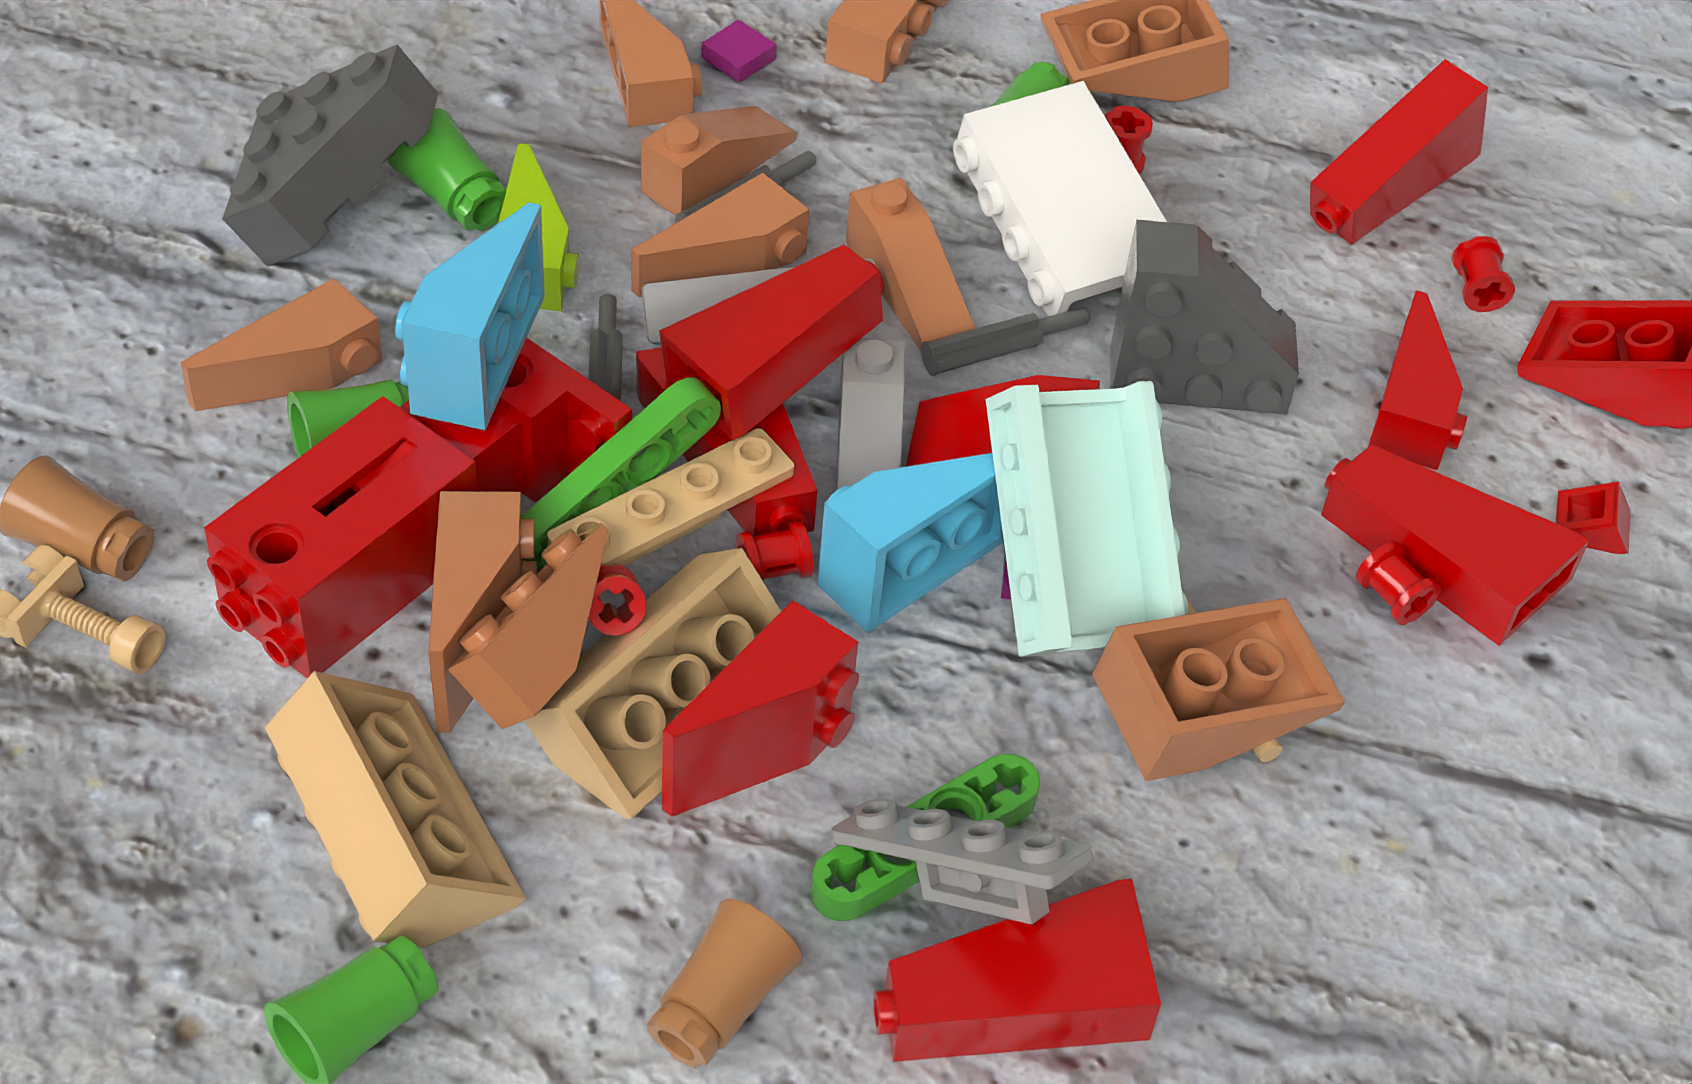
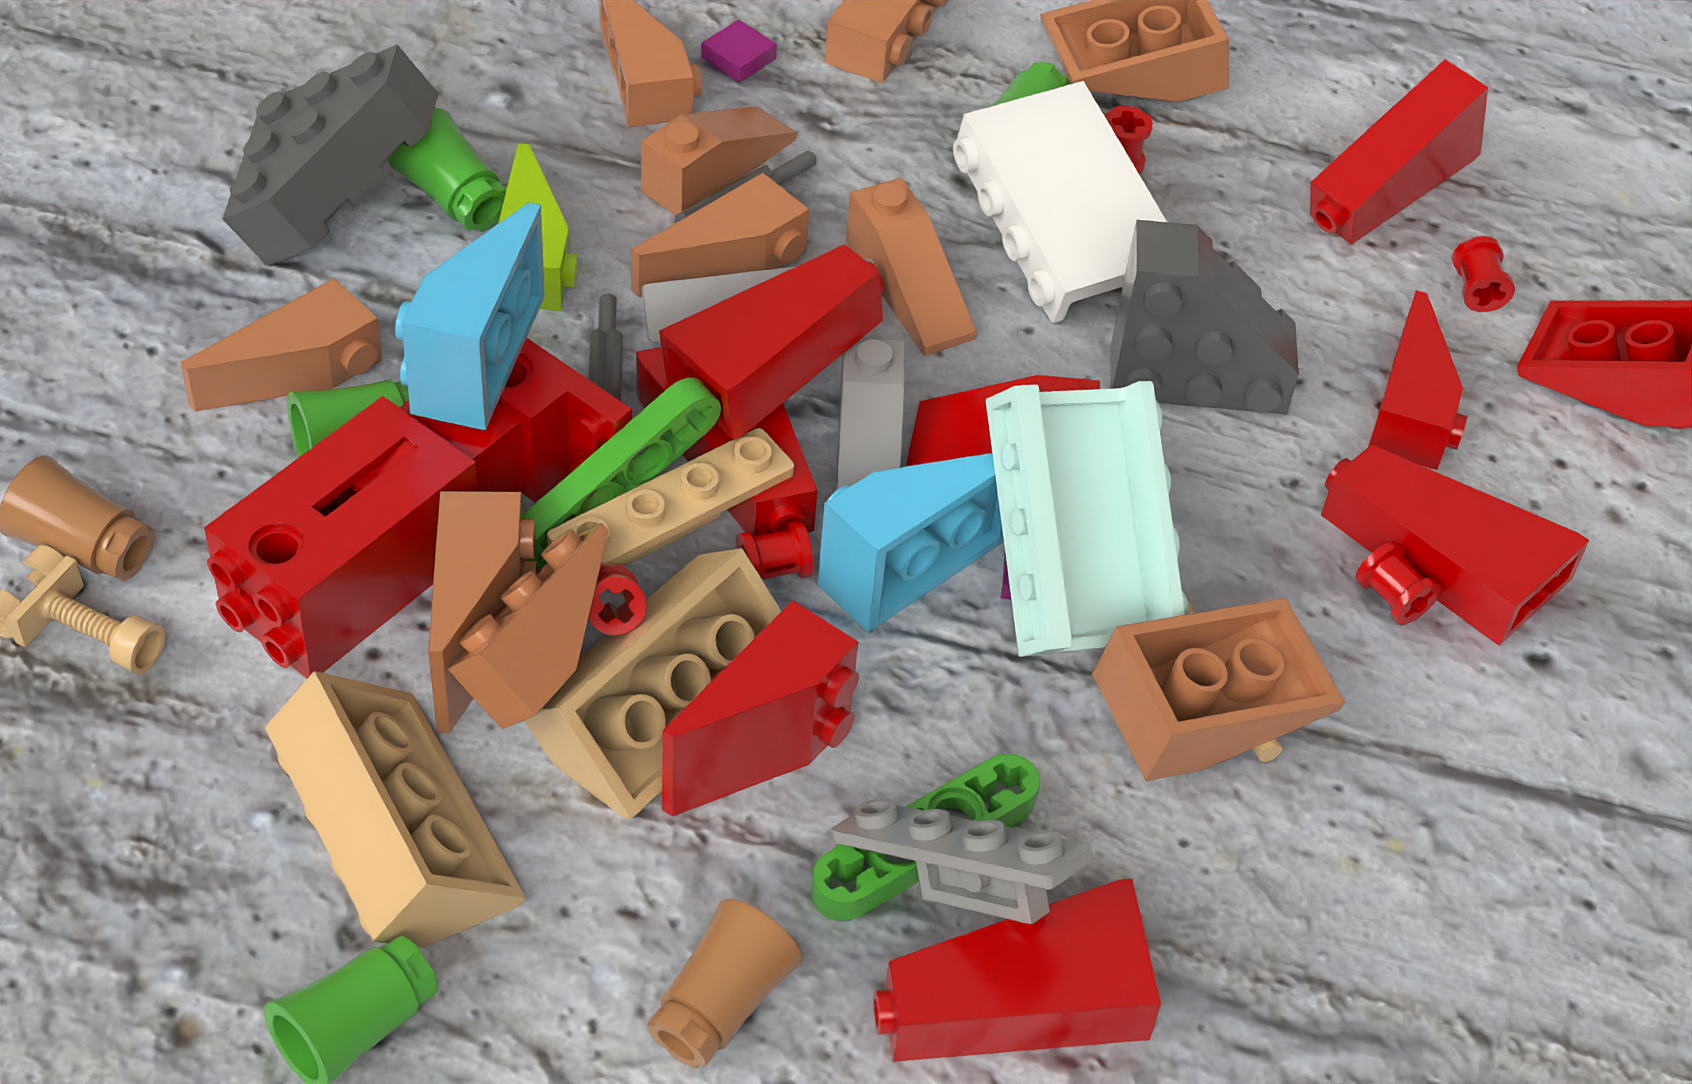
(996, 340): dark grey axle -> none
(1598, 515): red slope -> none

